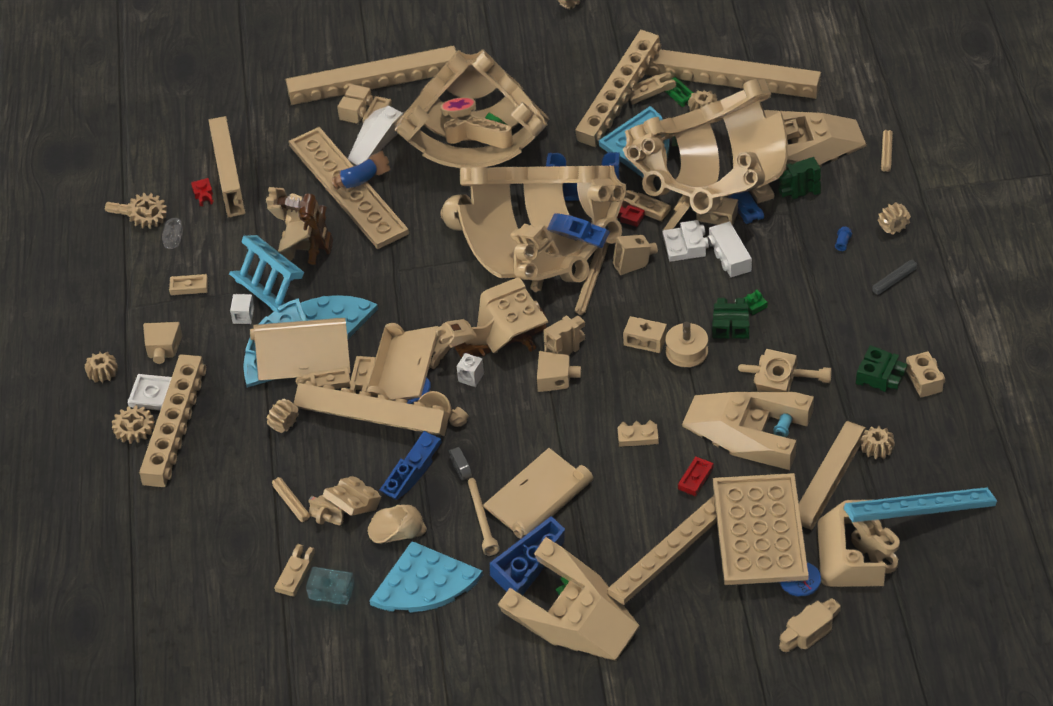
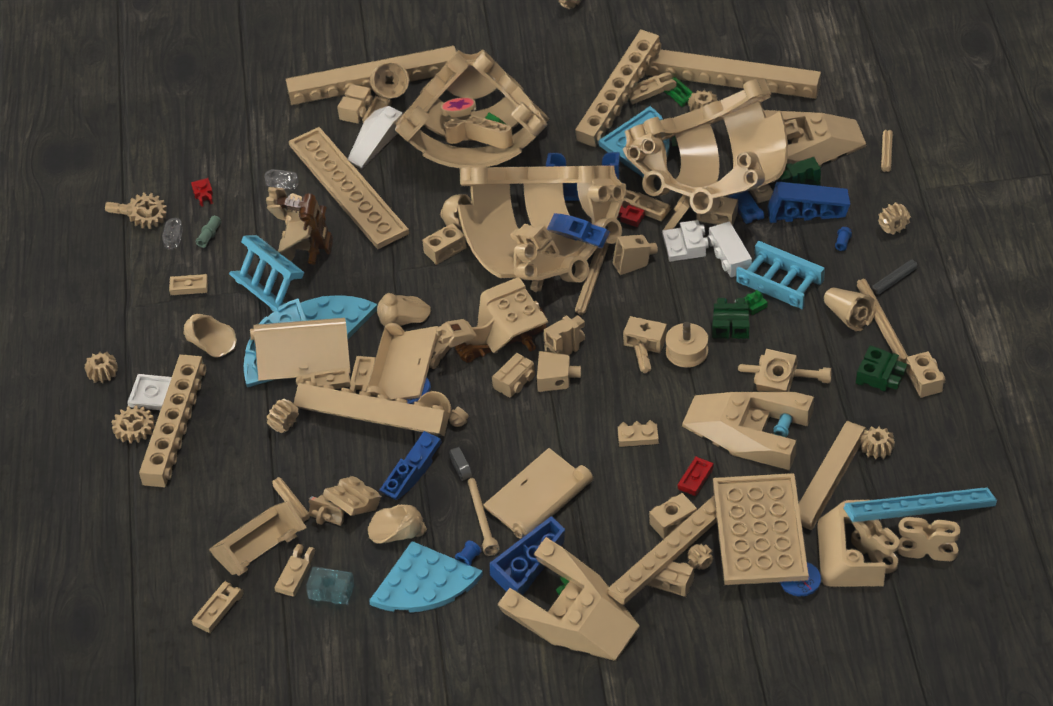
(162, 340): tan torso -> none
(208, 231): none -> sand green pin
(210, 335): none -> tan hair
(217, 607): none -> tan plate
(226, 167): tan brick -> none
(242, 309): white brick -> none
(257, 537): none -> tan windscreen
(281, 179): none -> clear beam
(361, 173): blue piece -> none
(399, 80): none -> tan wheel
(402, 309): none -> tan hair
(444, 243): none -> tan brick
(468, 553): none -> blue bush
(470, 370): white brick -> none
(513, 375): none -> tan brick
(642, 356): none -> tan piece
(671, 514): none -> tan brick
(674, 578): none -> tan brick
(700, 556): none -> tan gear
(780, 260): none -> medium azure fence
(807, 202): none -> blue wedge
(809, 625): tan hinge -> none
(851, 307): none -> tan cone
(883, 322): none -> tan axle
(928, 539): none -> tan piece

